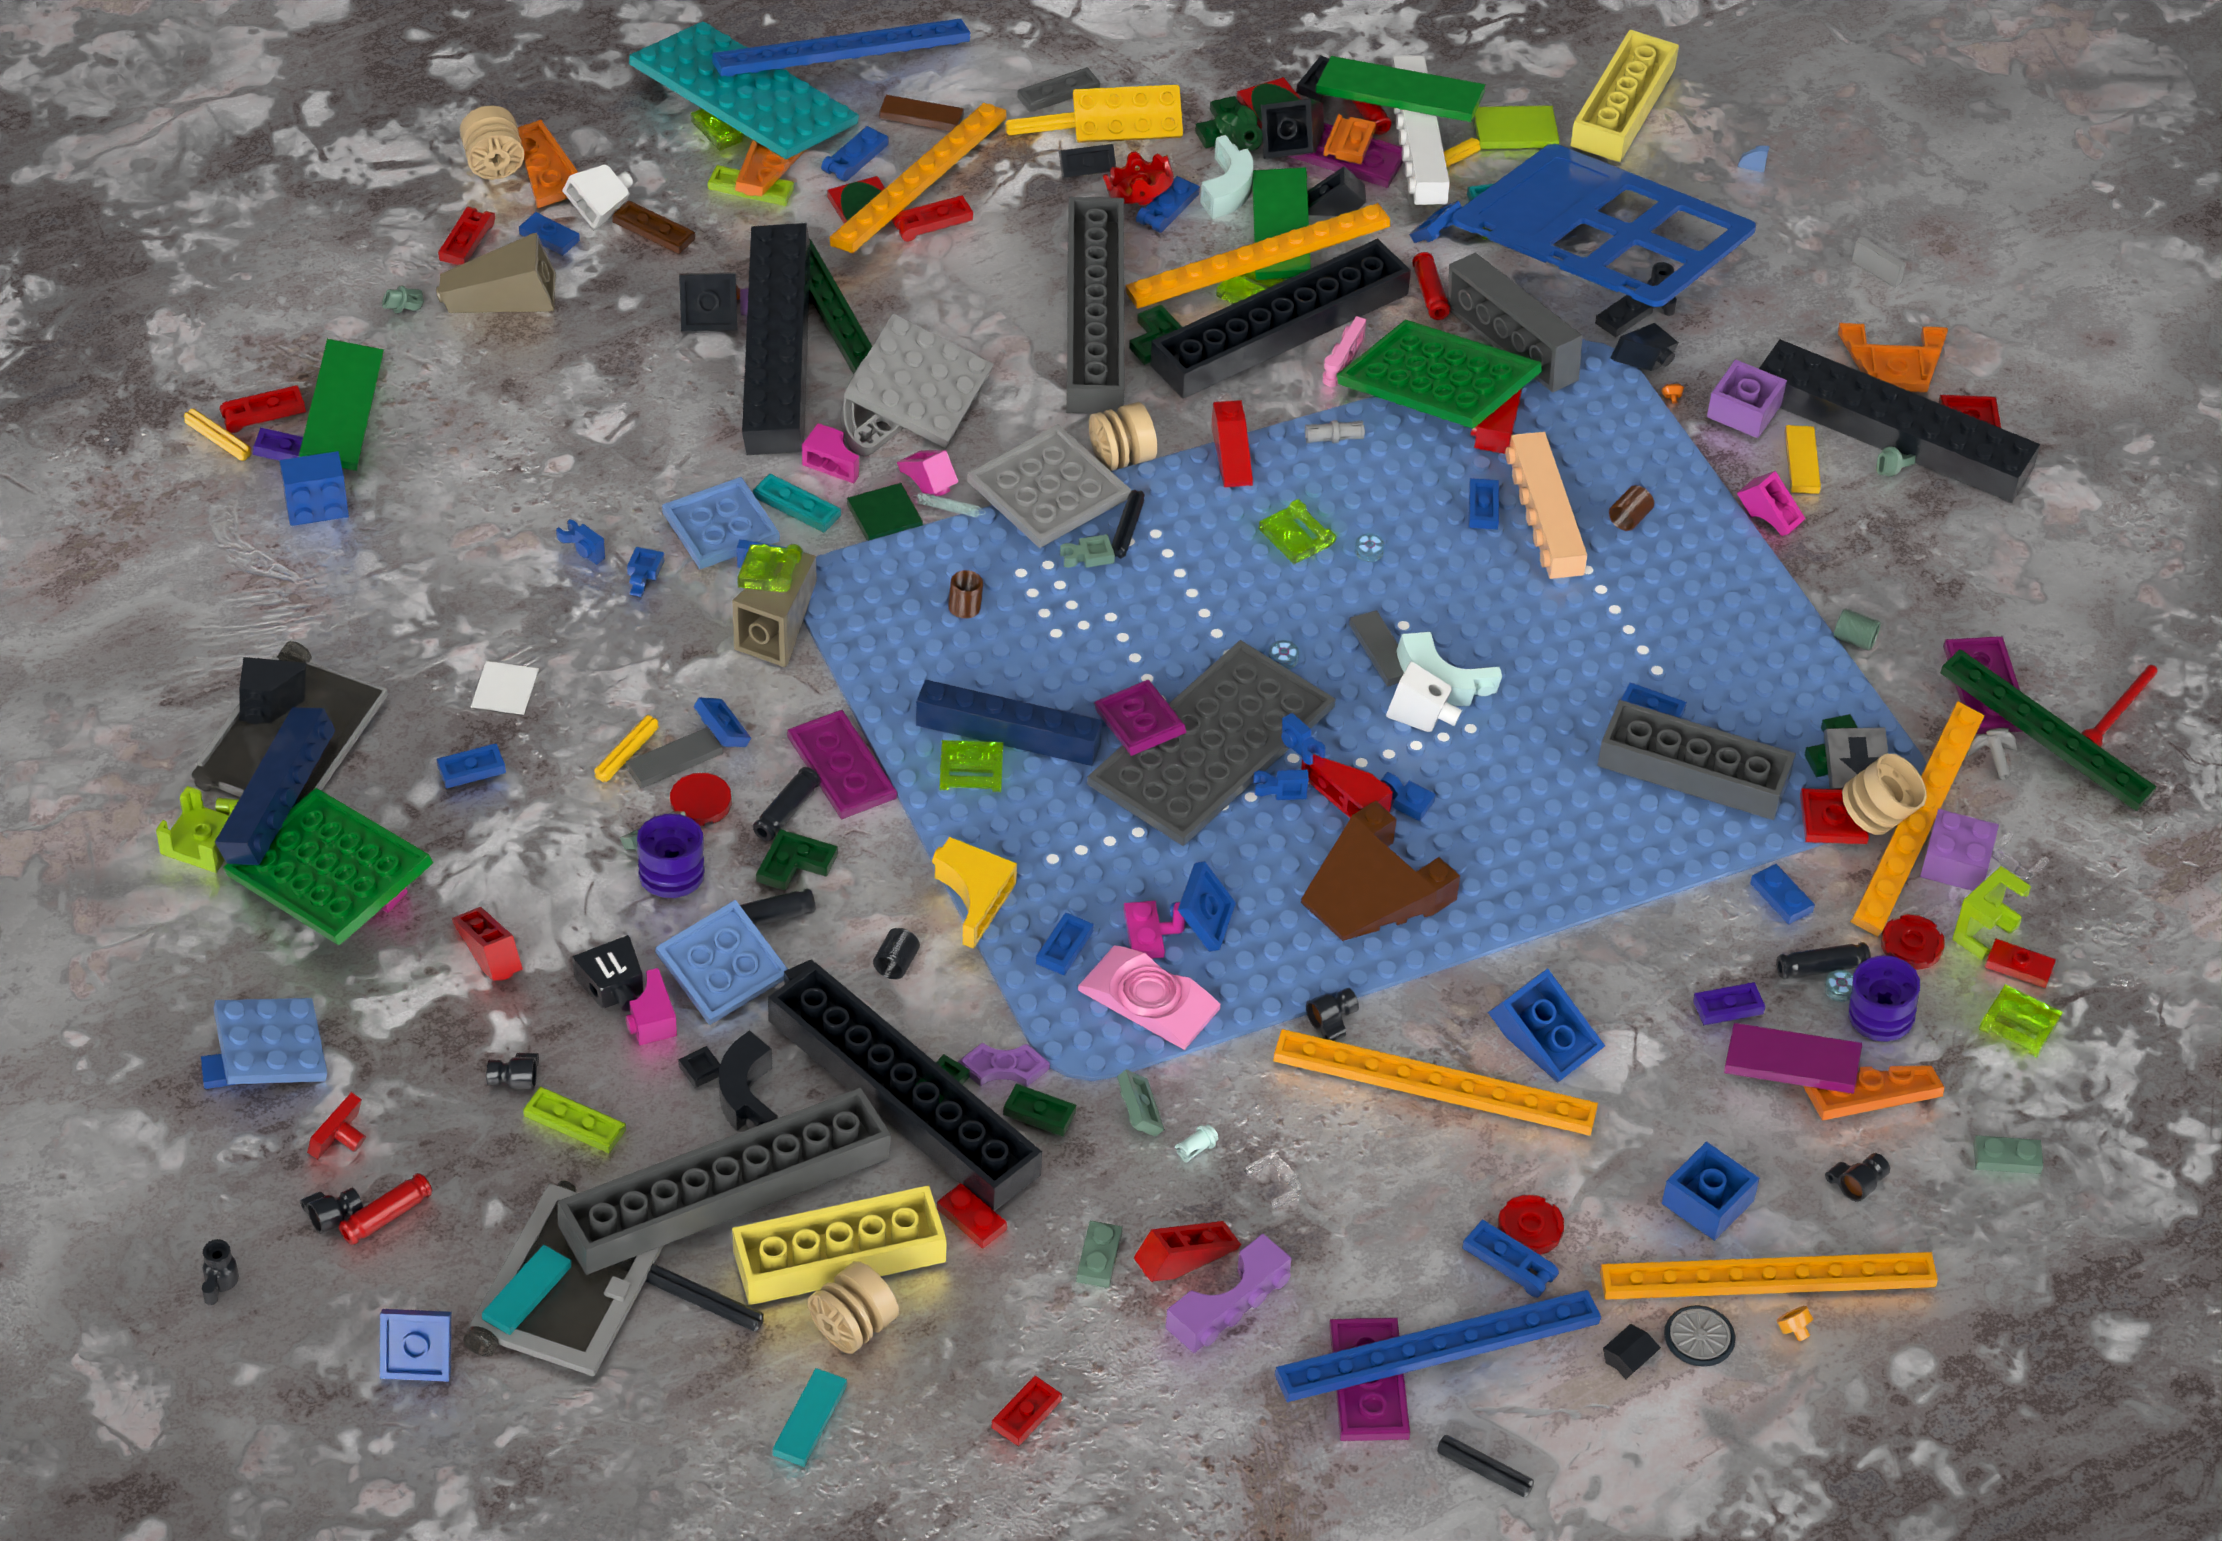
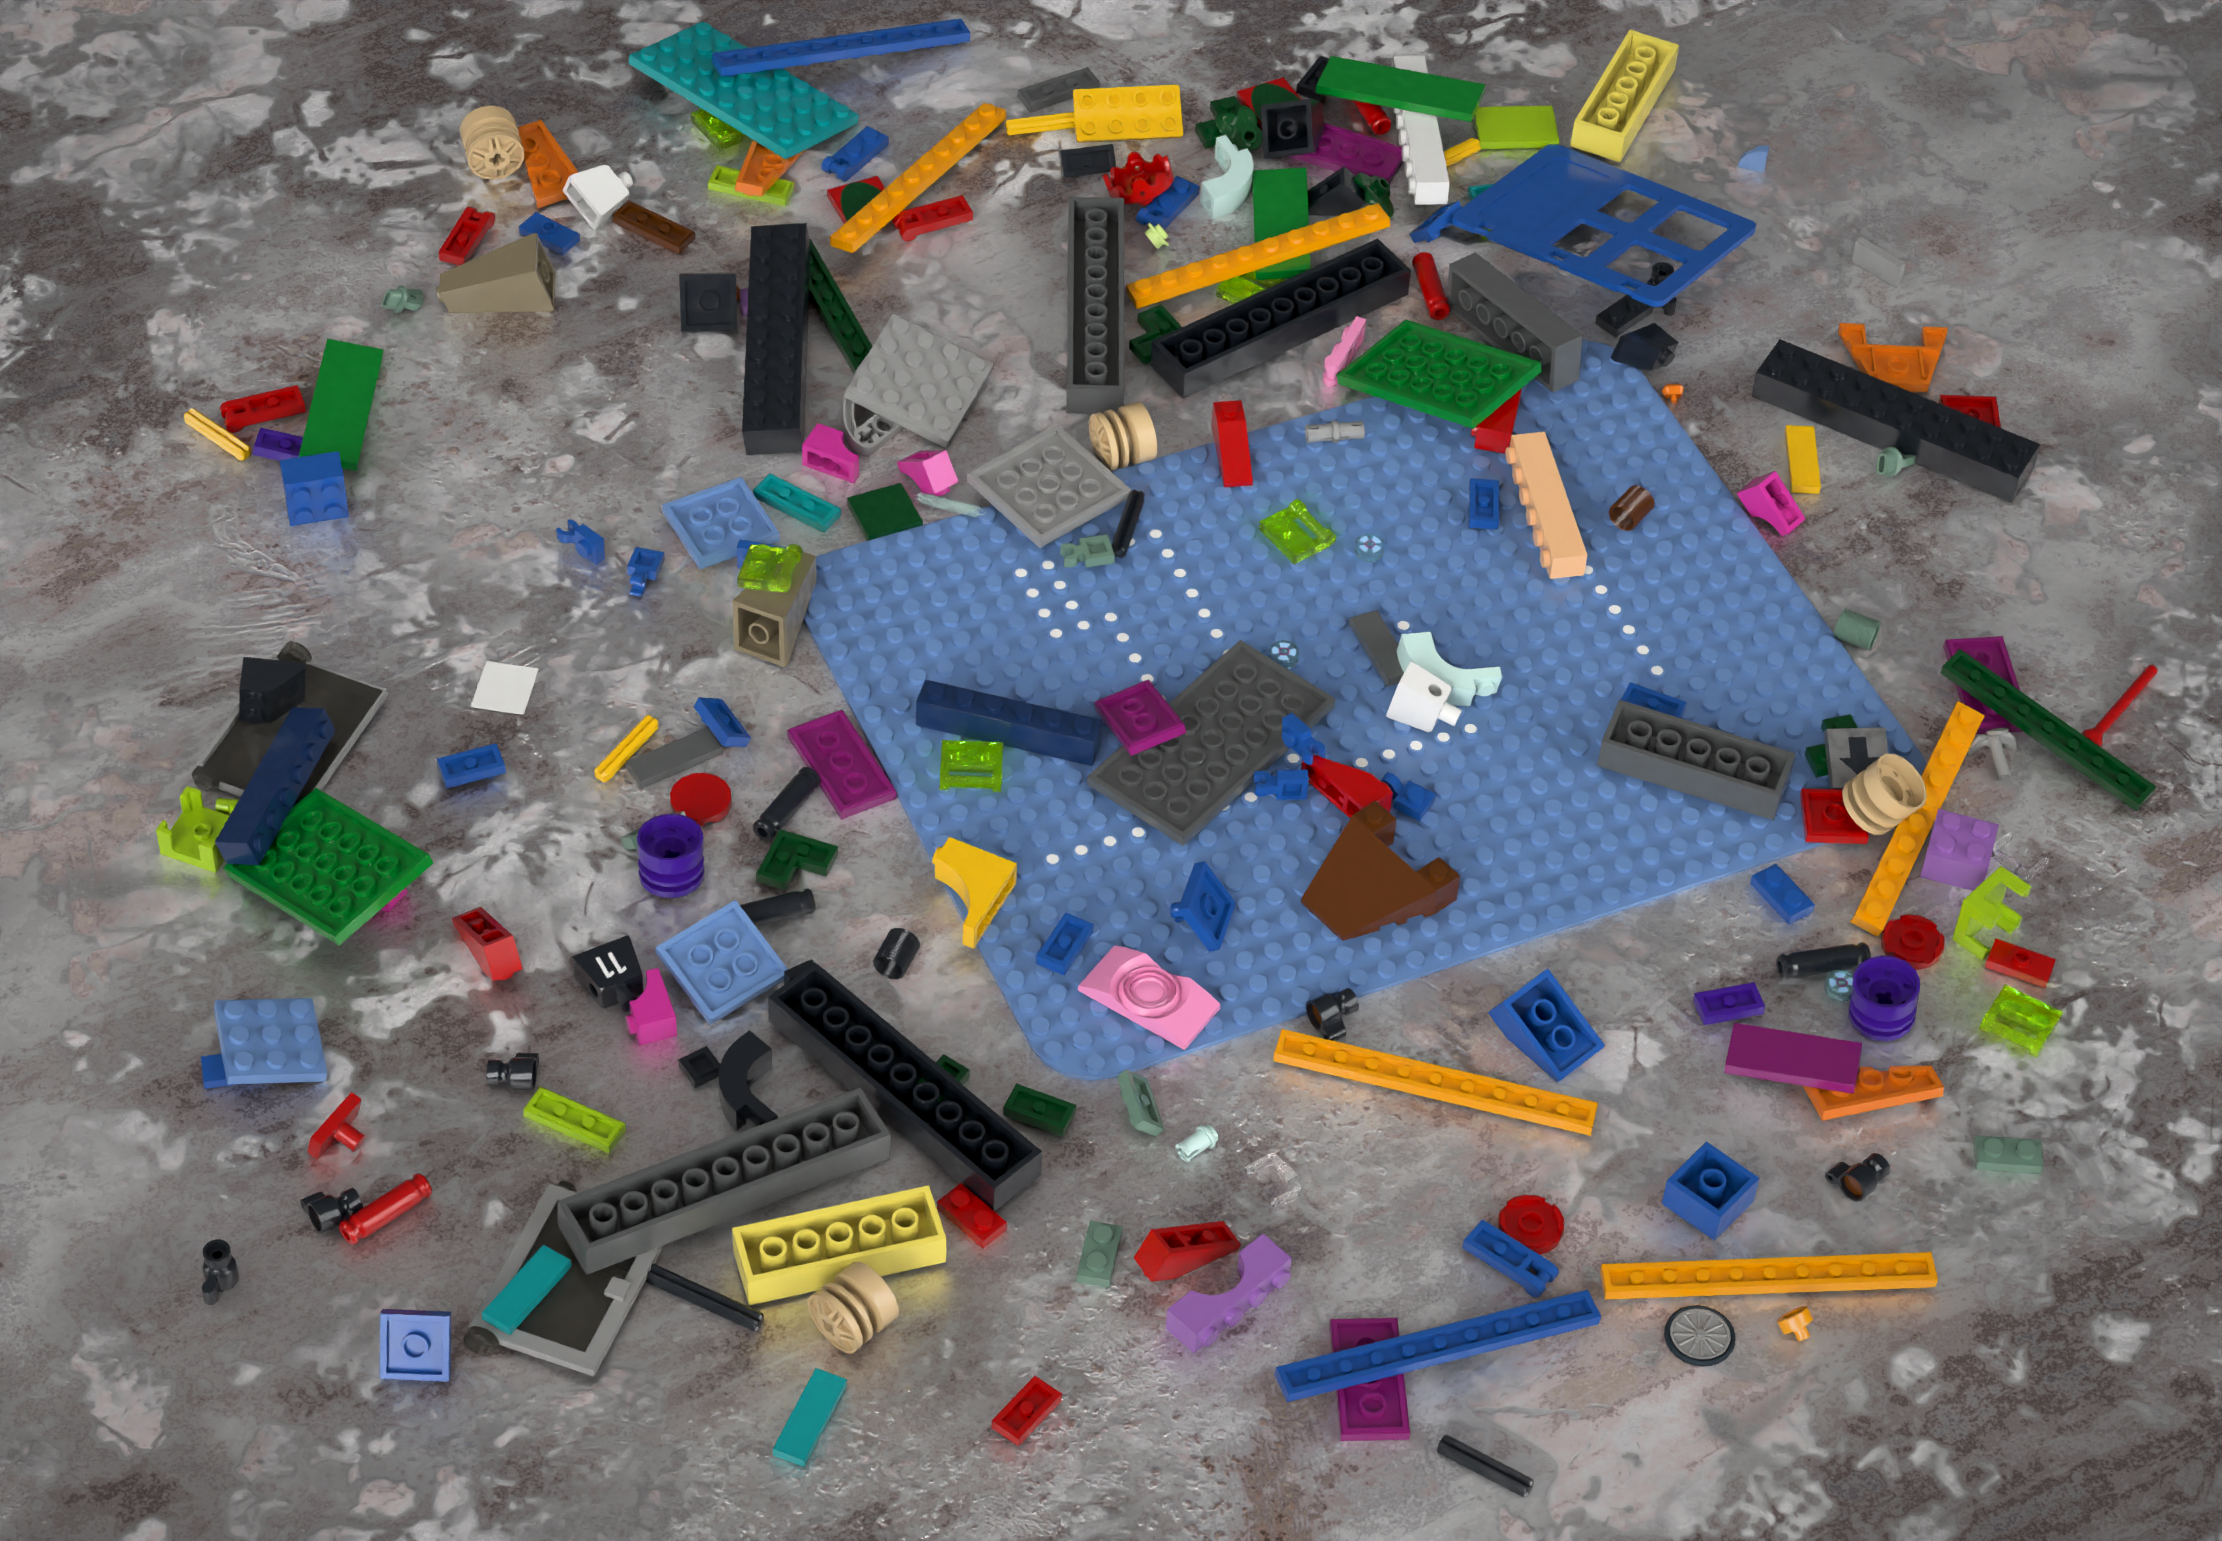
(920, 113): reddish brown tile -> none
(965, 594): reddish brown piece -> none
(1018, 1064): medium lavender tile -> none
(1146, 931): dark pink plate -> none
(1157, 235): none -> yellowish green plate
(1350, 139): orange plate -> none
(1376, 191): none -> dark green plate
(1630, 1350): black piece -> none
(1746, 398): medium lavender brick -> none

